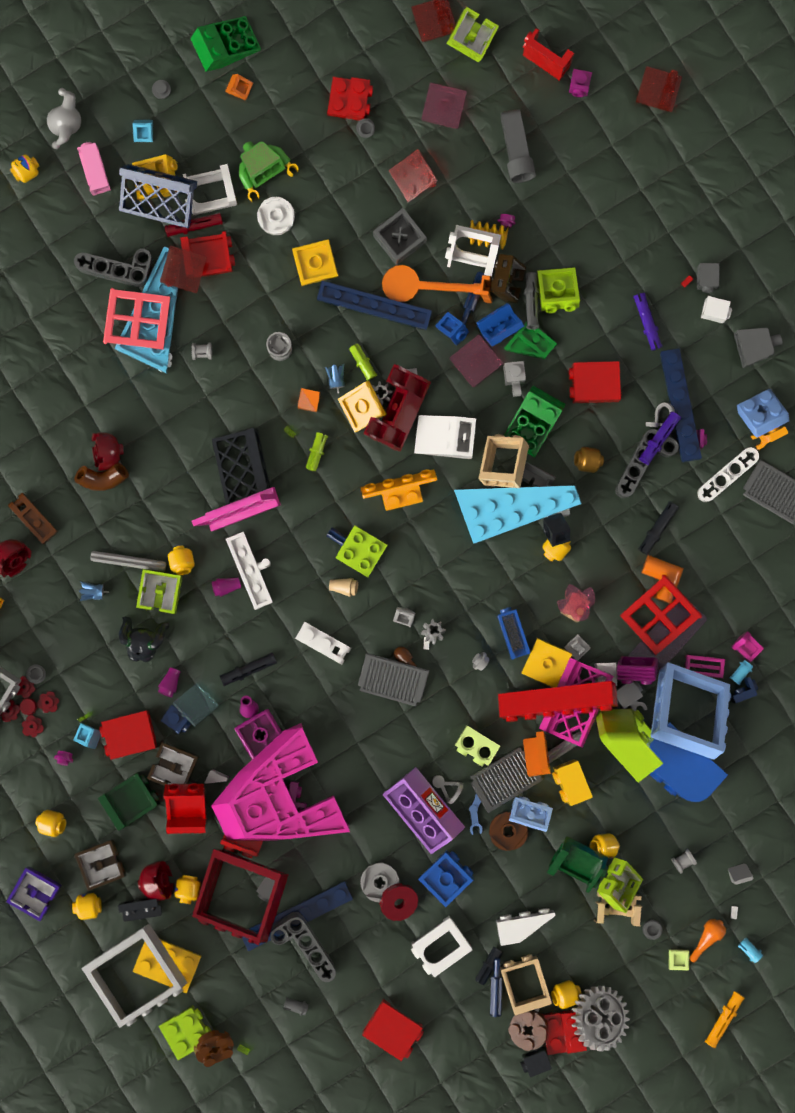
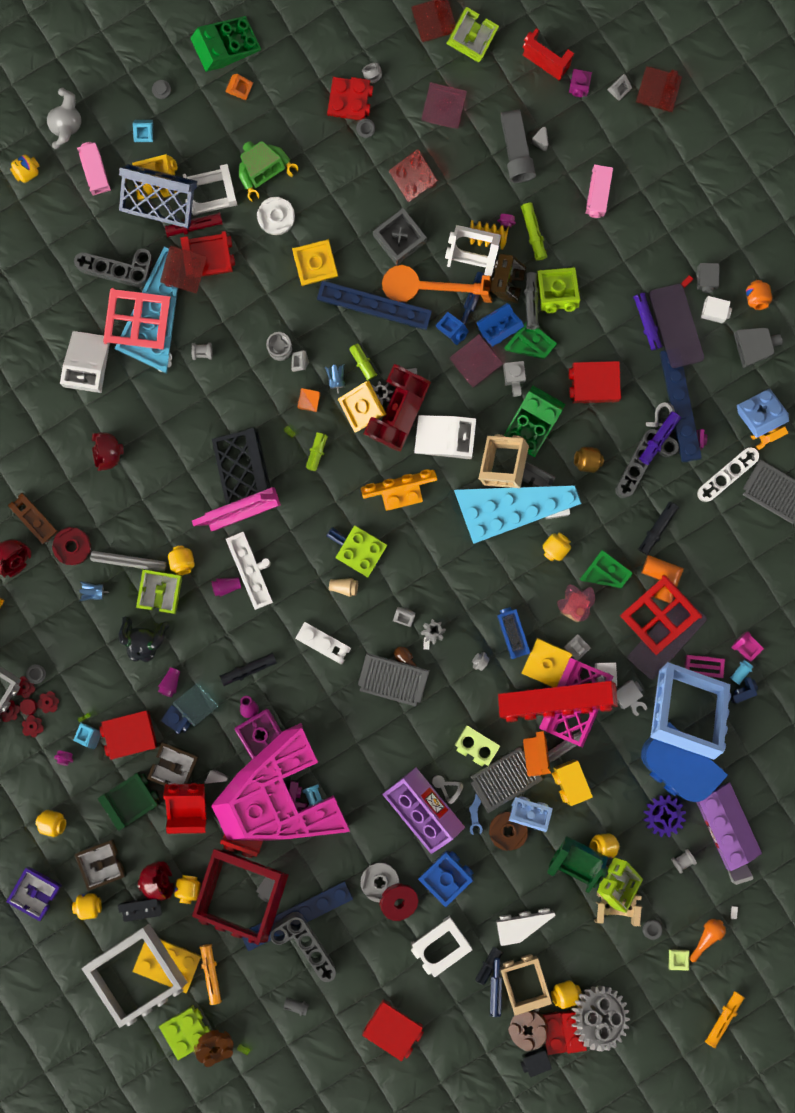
(60, 546): none -> dark red tile
(85, 362): none -> white slope
(101, 480): reddish brown cylinder -> none
(210, 974): none -> light orange pin
(299, 361): none -> light grey slope
(313, 795): none -> medium azure bush
(372, 70): none -> light grey tile
(536, 239): none -> lime pin
(541, 139): none -> light grey slope
(556, 529): black brick -> none
(599, 191): none -> bright pink window
(606, 571): none -> green wing
(620, 87): none -> light grey slope
(628, 739): lime windscreen -> none
(637, 669): magenta brick -> none
(666, 824): none -> dark purple gear
(676, 326): none -> clear purple piece
(729, 827): none -> medium lavender slope
(752, 952): medium azure pin -> none
(759, 295): none -> orange head

